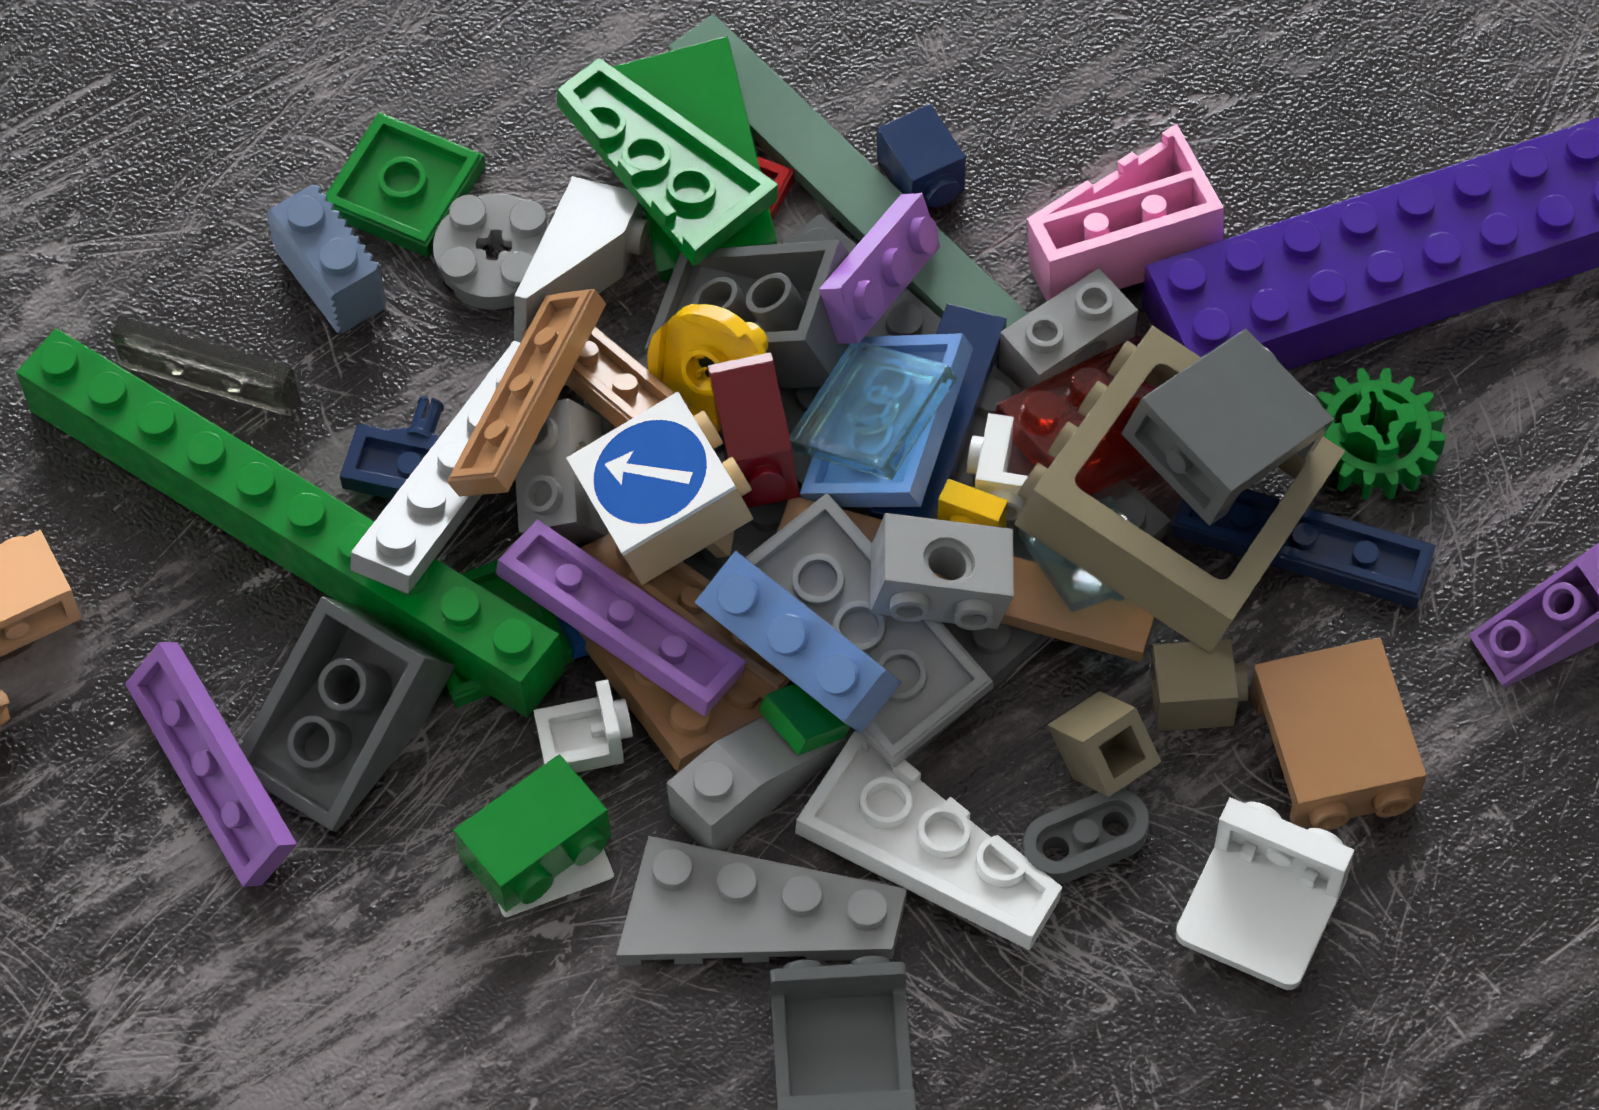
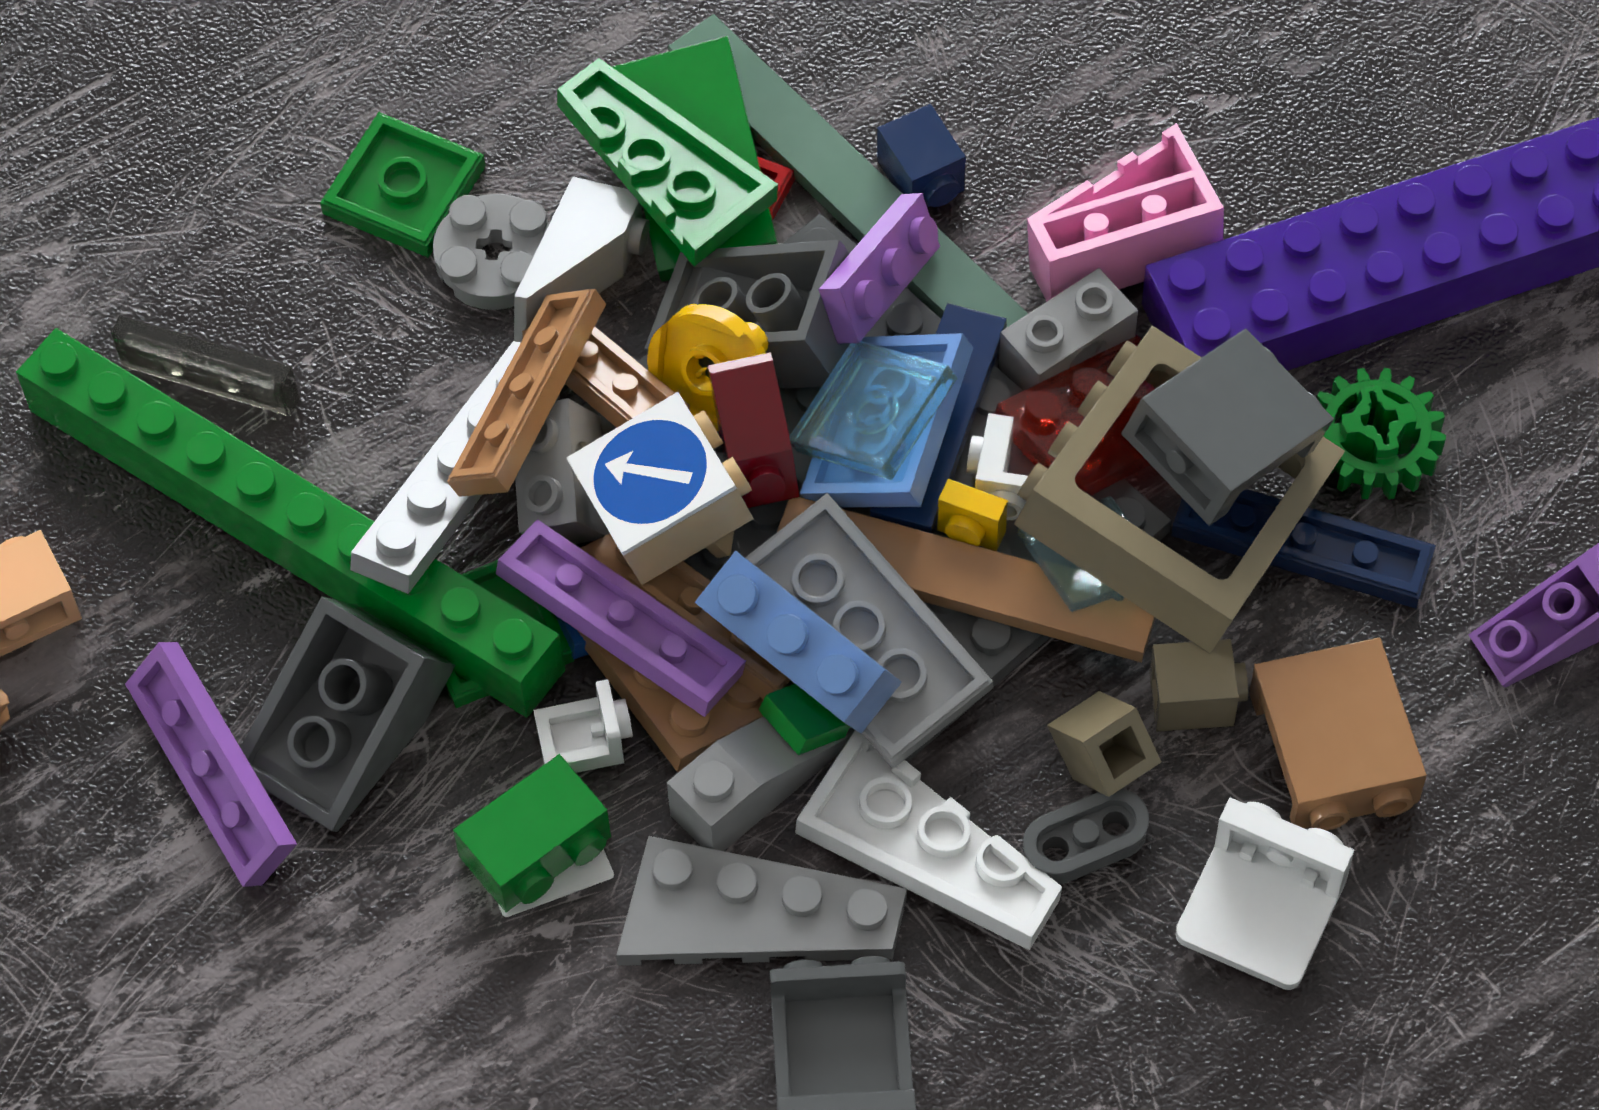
(327, 258): sand blue brick -> none
(385, 458): dark blue plate -> none
(969, 555): light grey brick -> none

